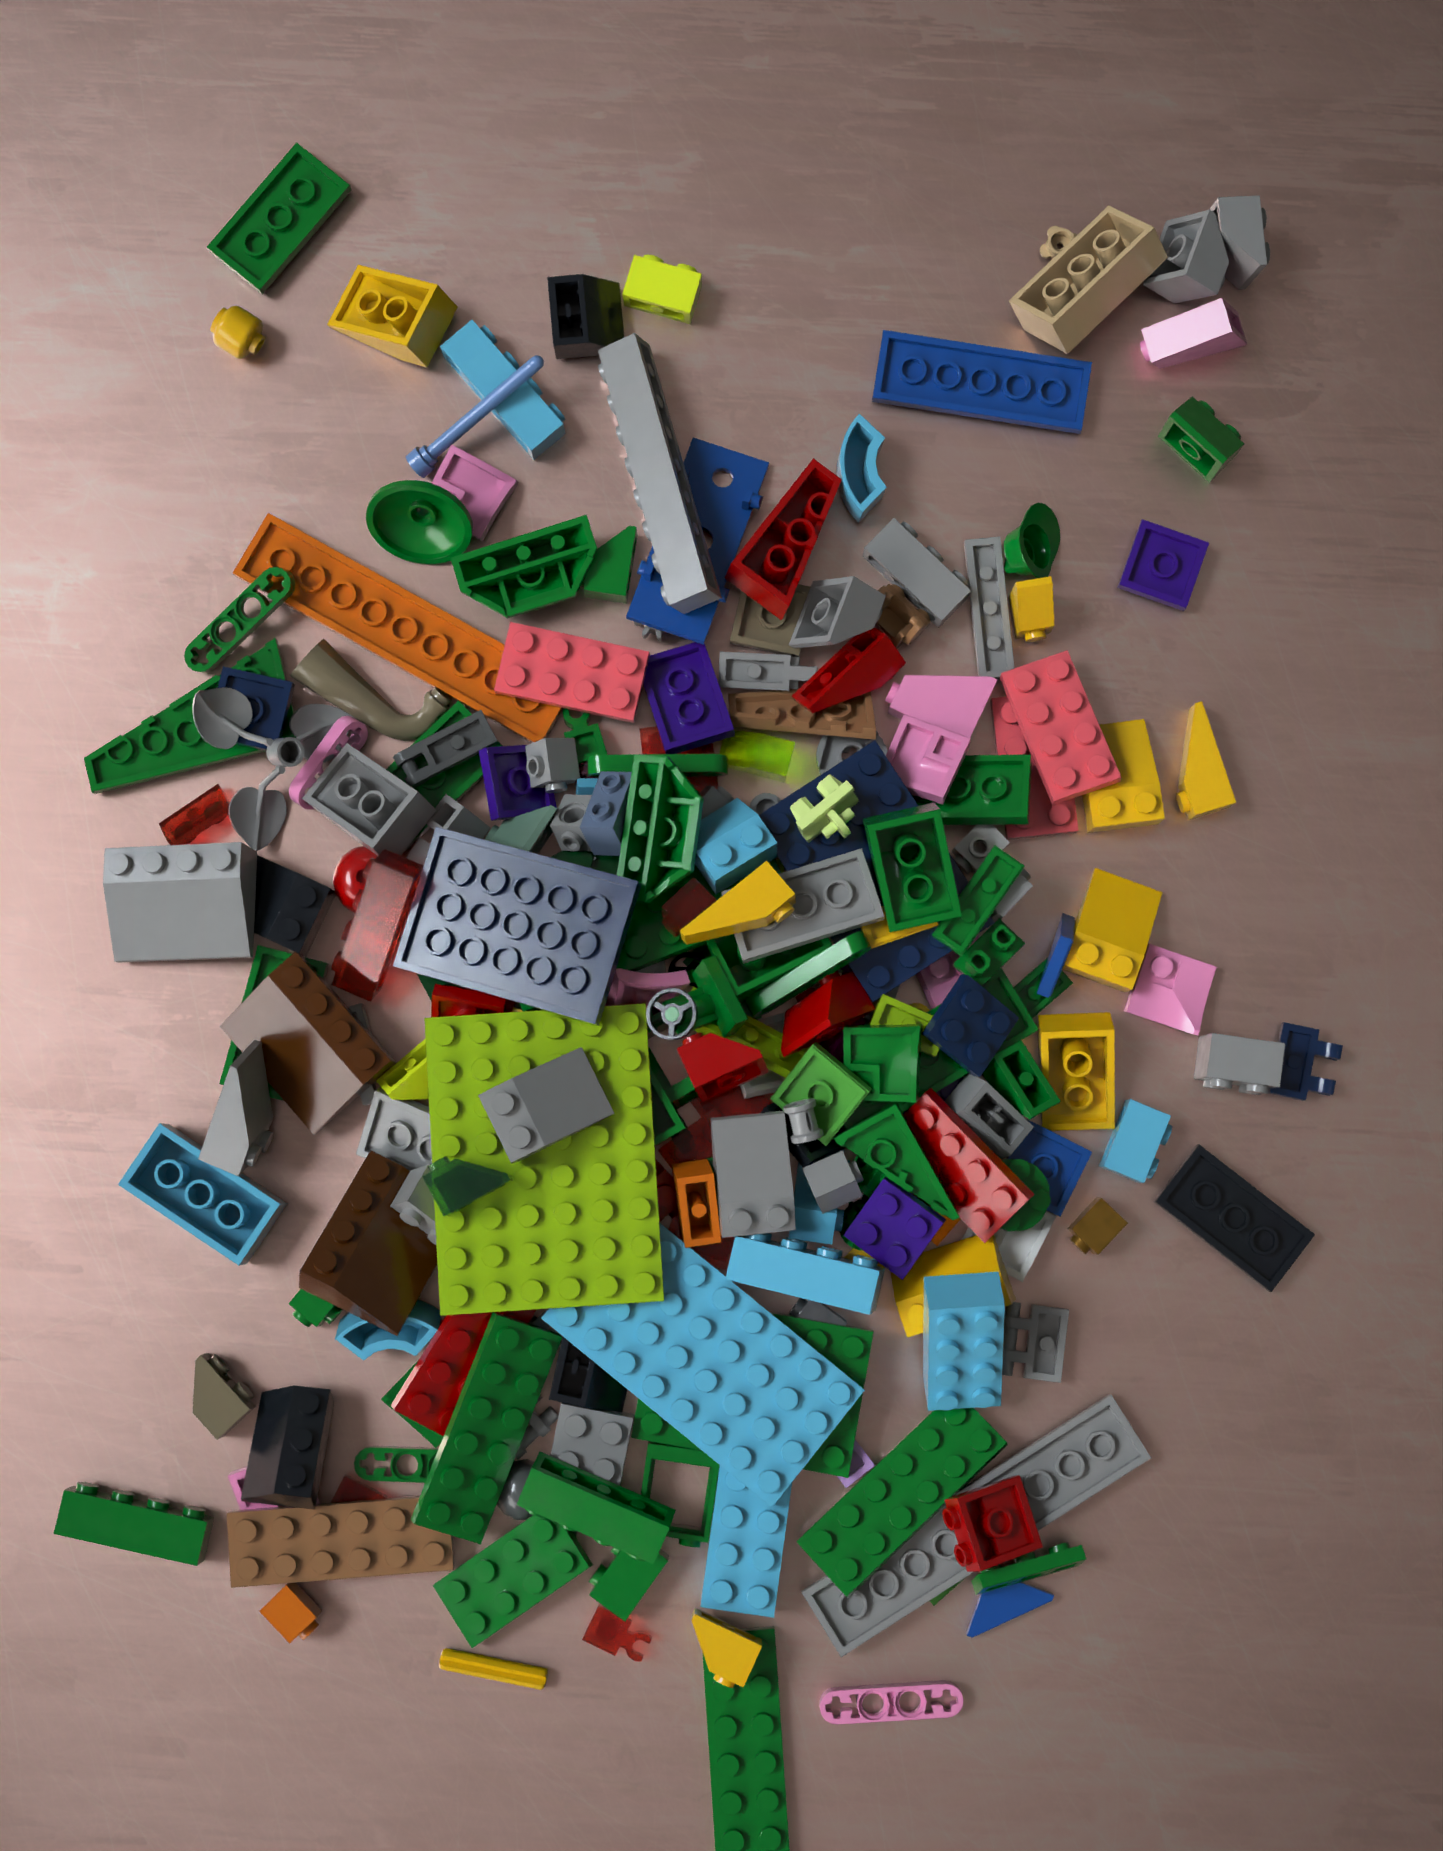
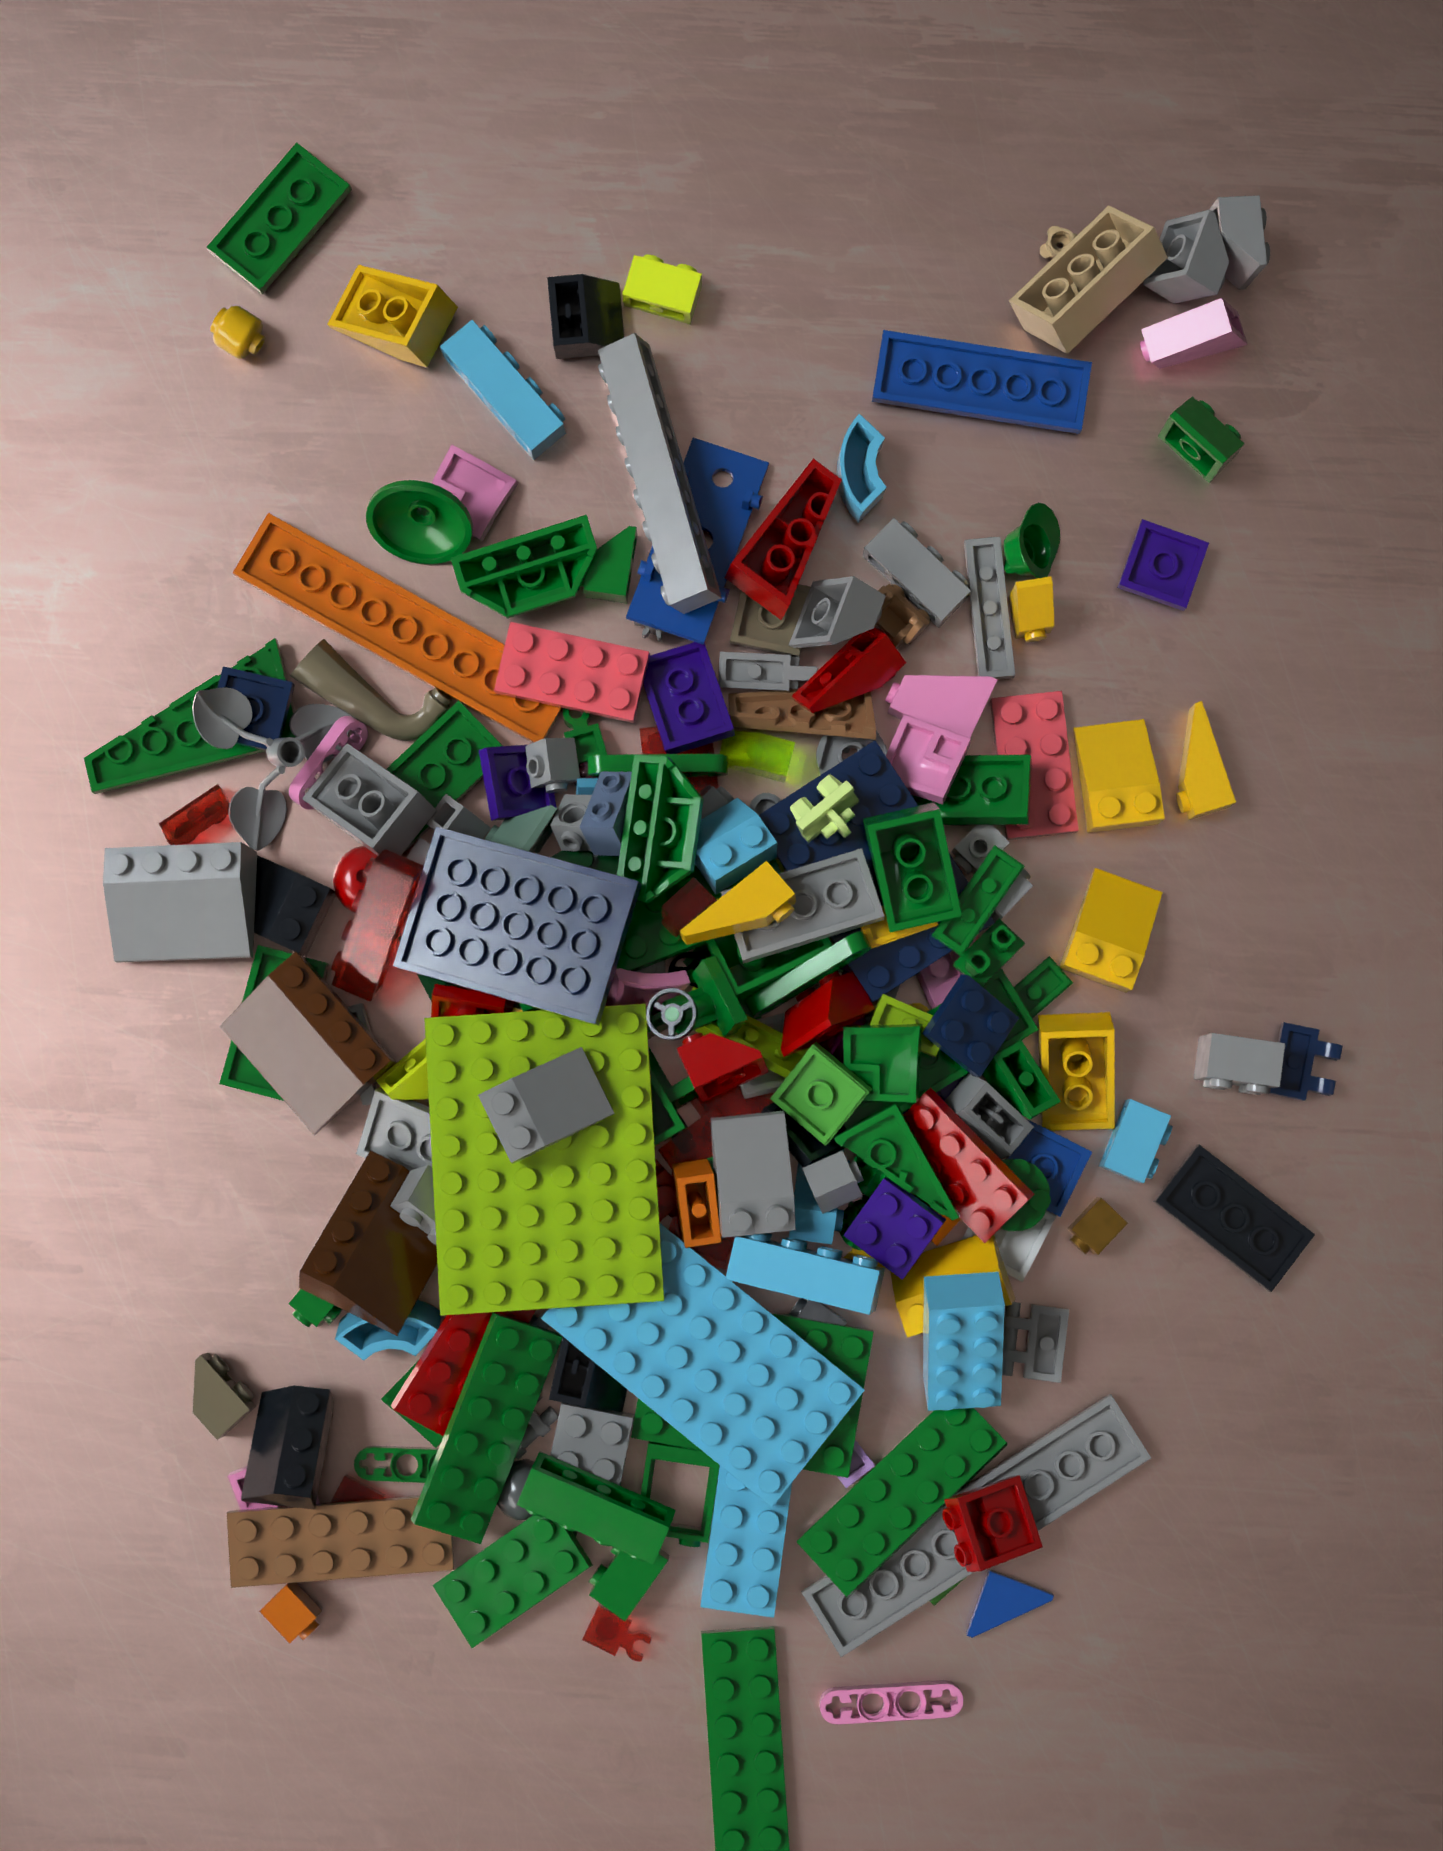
(133, 1524): green brick -> none
(204, 1200): medium azure brick -> none
(241, 1115): light grey slope -> none
(243, 624): green beam -> none
(424, 458): medium blue piece -> none
(446, 748): dark grey plate -> none
(460, 1183): clear green slope -> none
(493, 1668): yellow axle -> none
(726, 1648): yellow slope -> none
(803, 1121): light grey bush -> none
(1029, 1567): green plate -> none
(1059, 951): blue tile -> none
(1060, 727): coral plate -> none
(1171, 989): bright pink plate -> none

